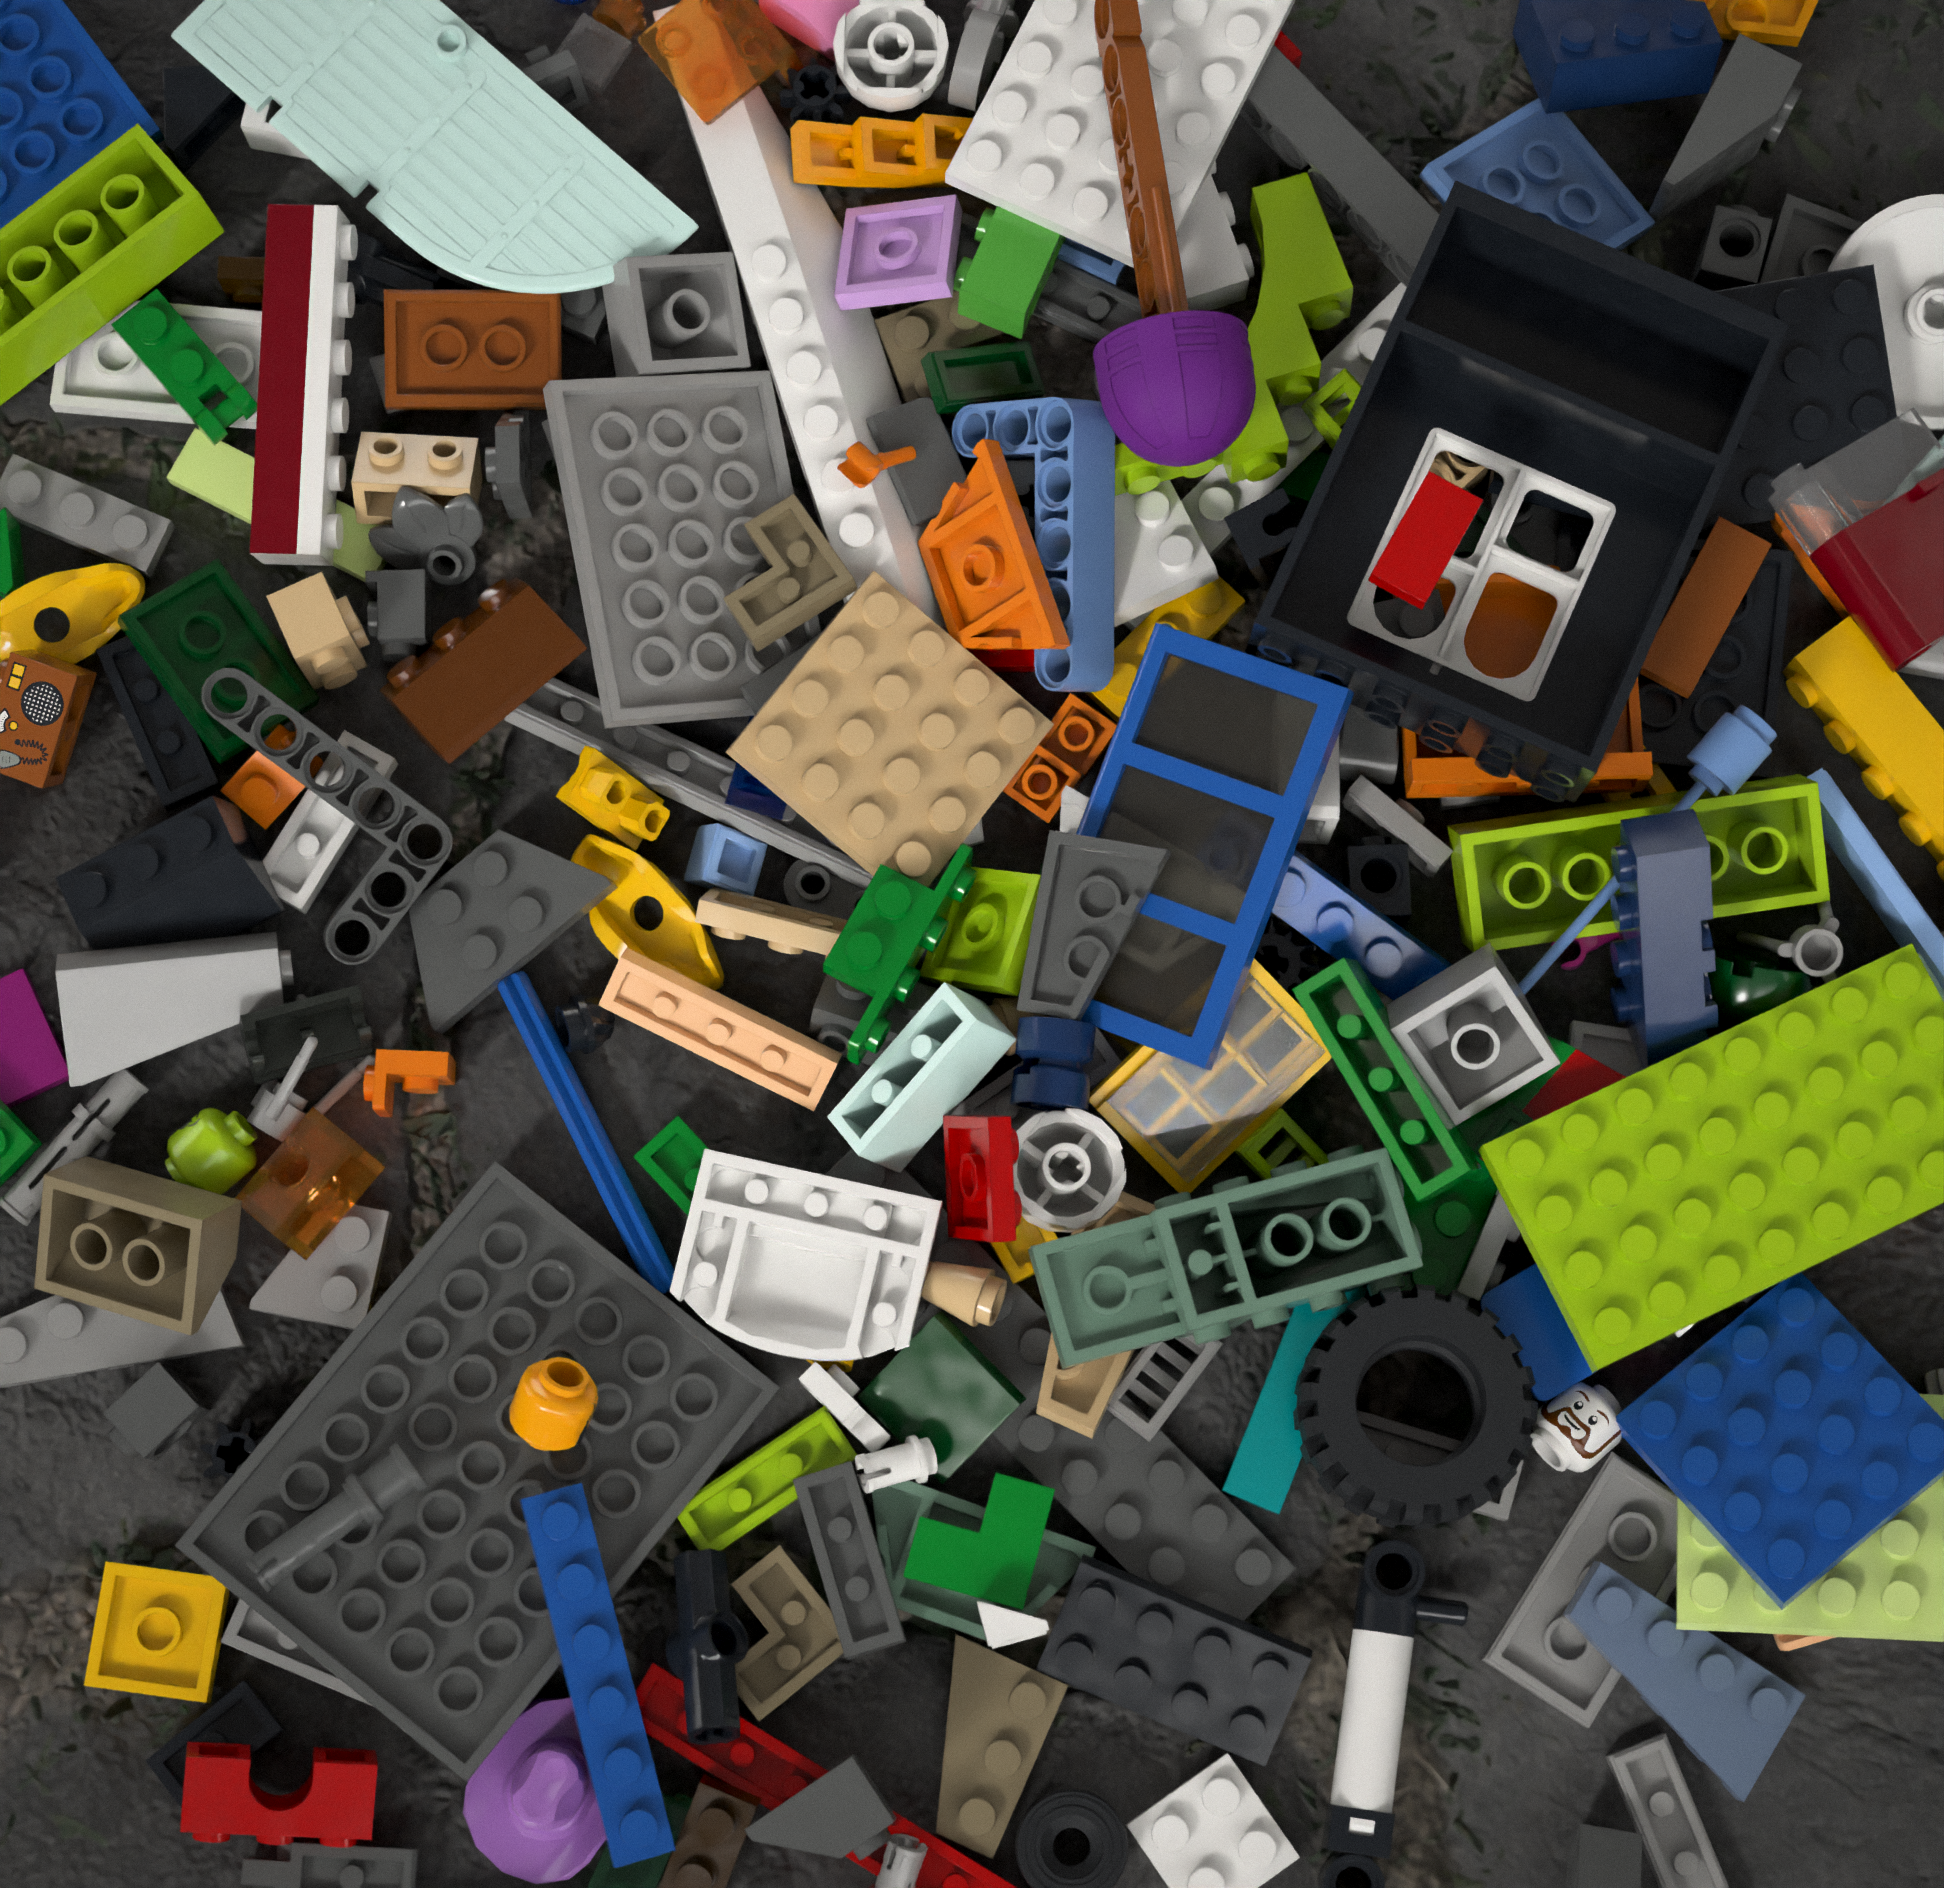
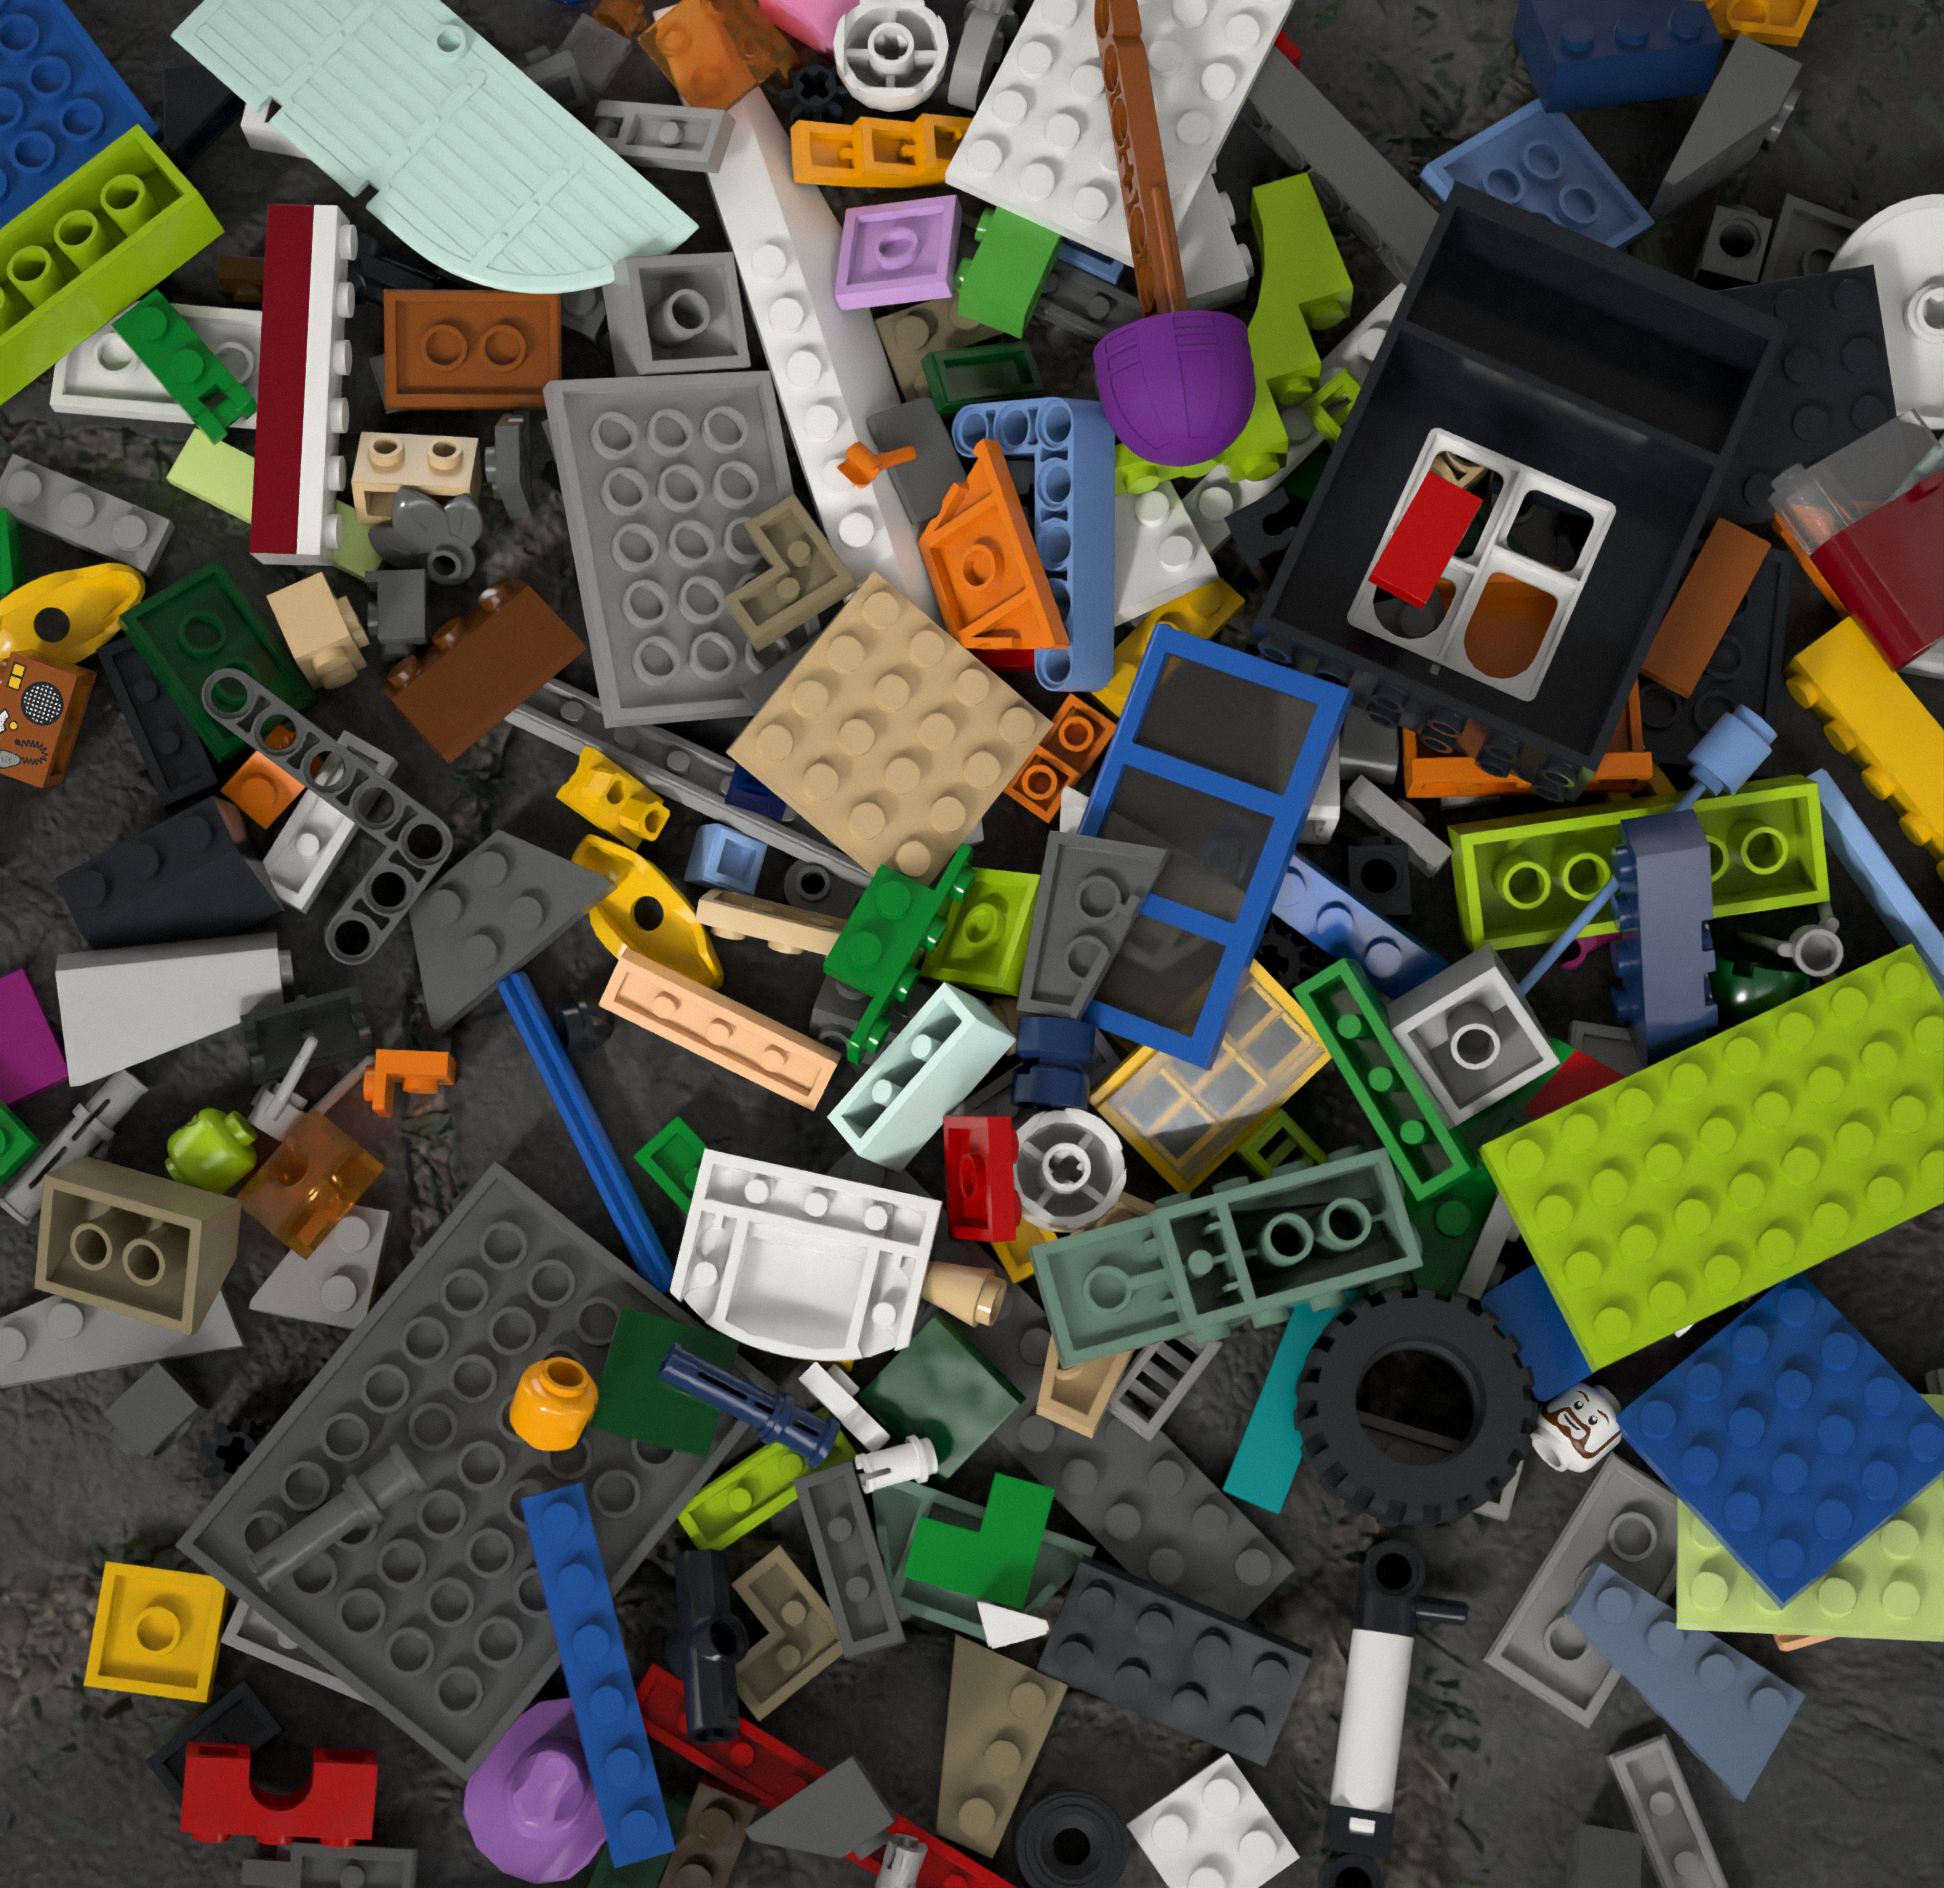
(651, 1409): none -> dark green tile
(665, 134): none -> light grey plate
(773, 1416): none -> dark blue pin

